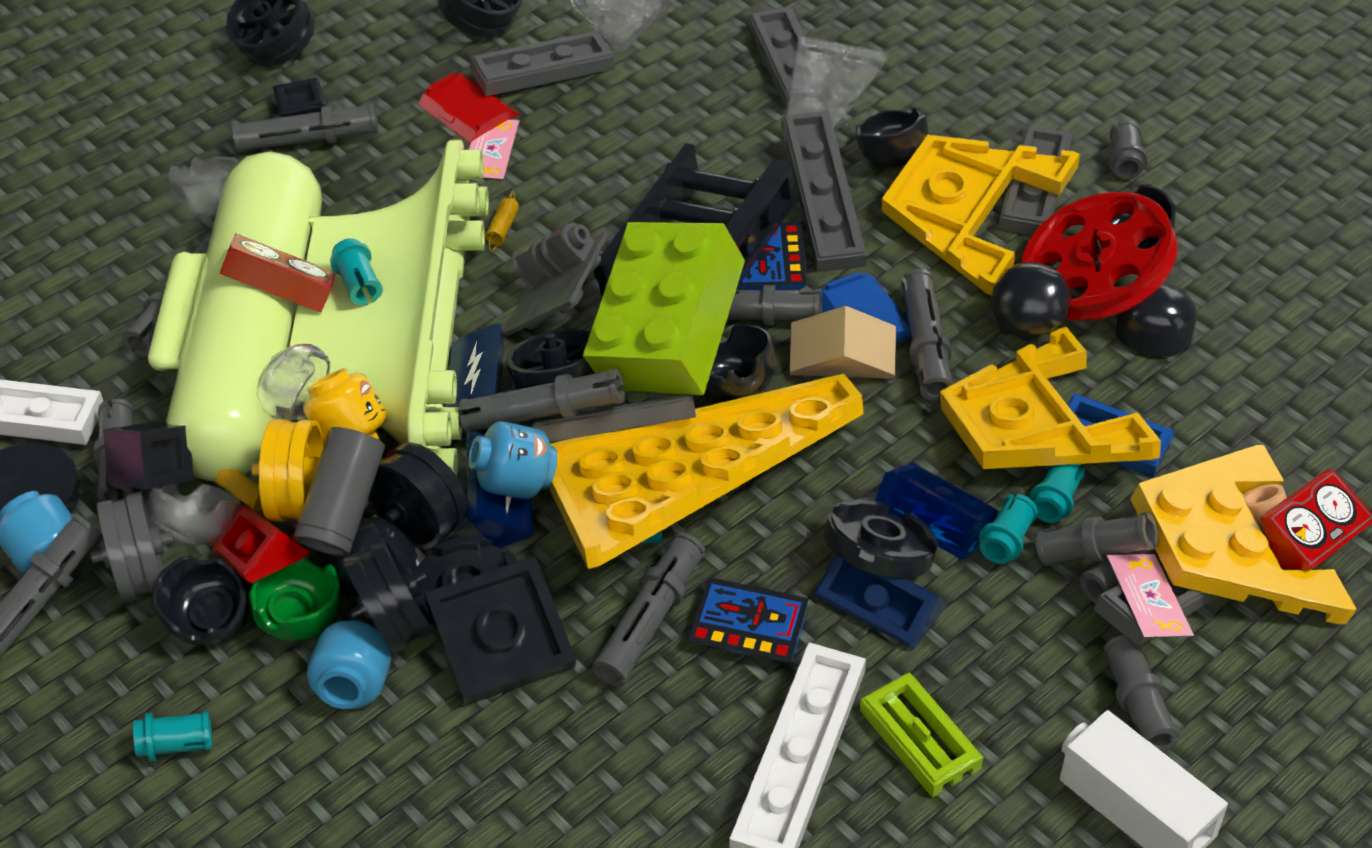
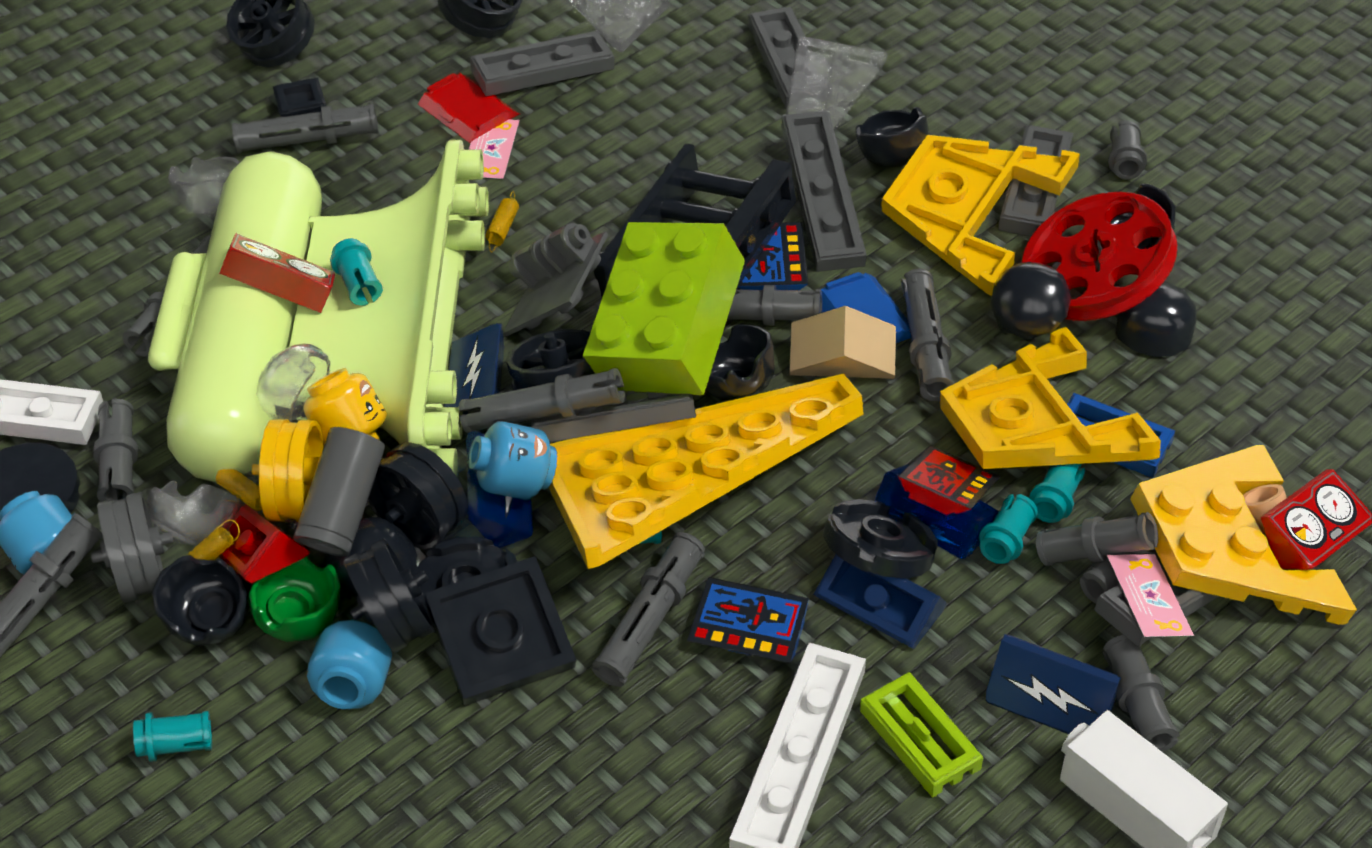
(147, 455): black brick -> none
(214, 544): none -> yellow piece
(946, 481): none -> piece
(1049, 686): none -> dark blue slope

